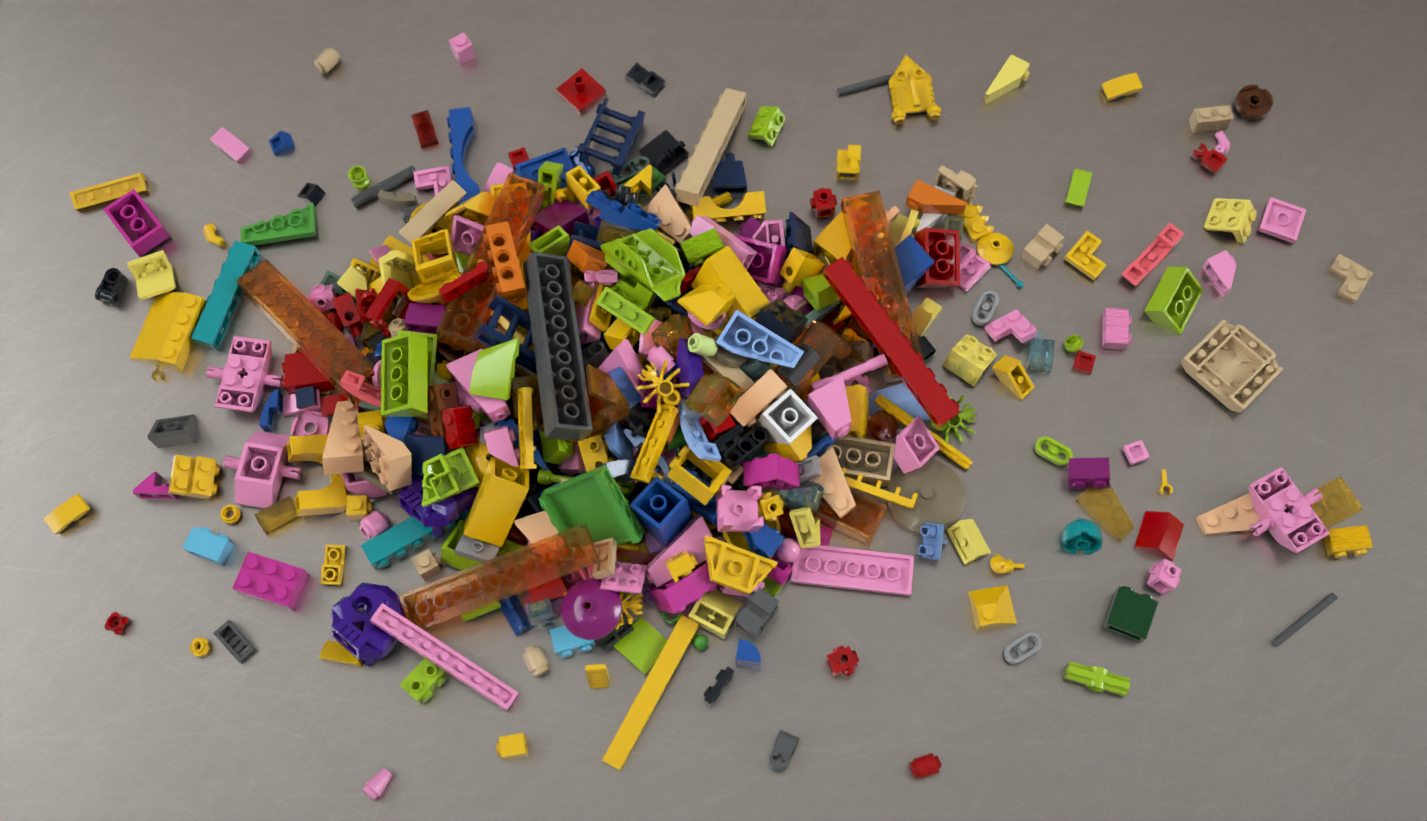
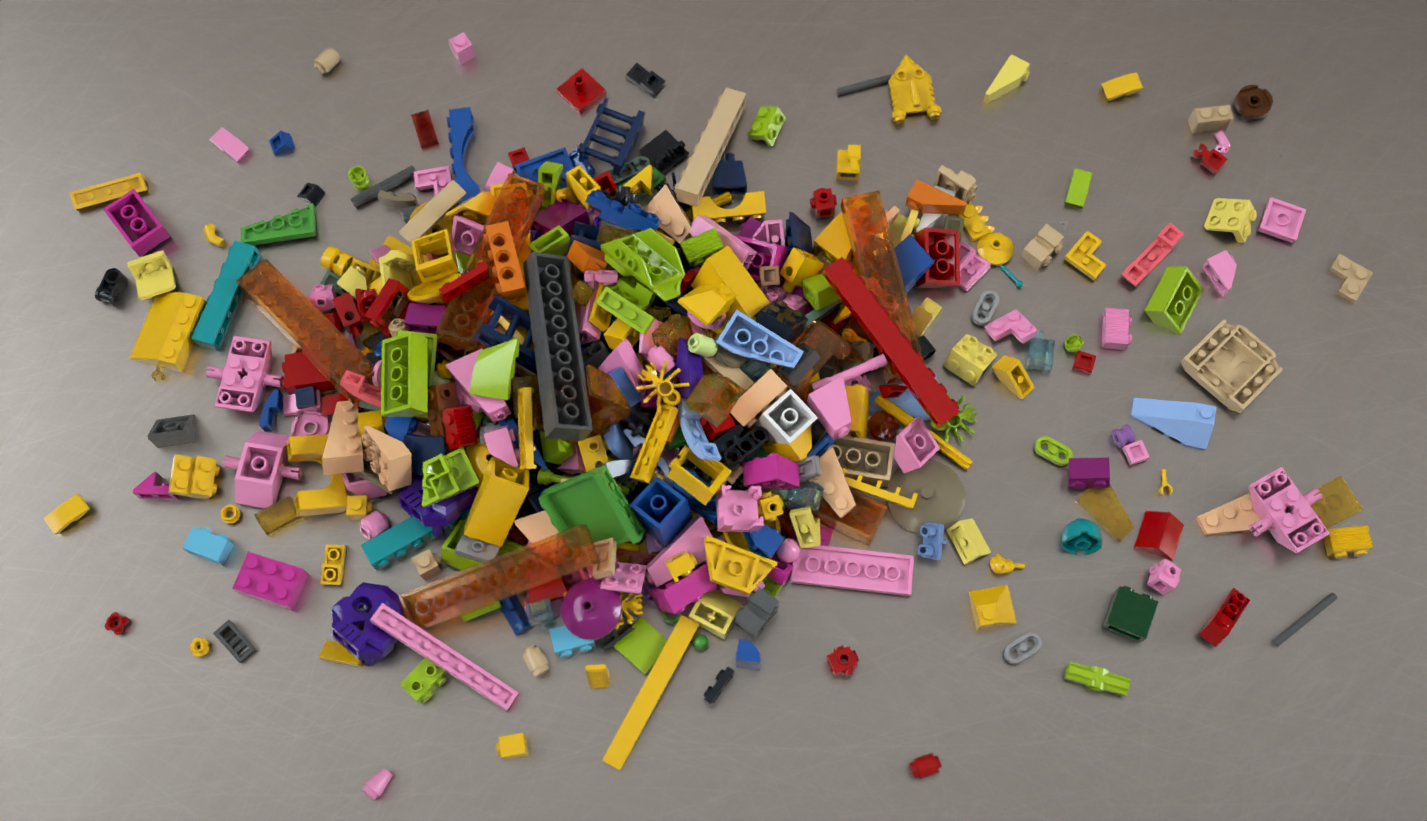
(336, 260): none -> yellow wheel
(769, 276): none -> medium nougat slope
(784, 748): dark grey piece -> none
(892, 390): none -> red slope
(1123, 436): none -> medium lavender wheel
(1184, 421): none -> light blue wedge
(1224, 617): none -> red slope

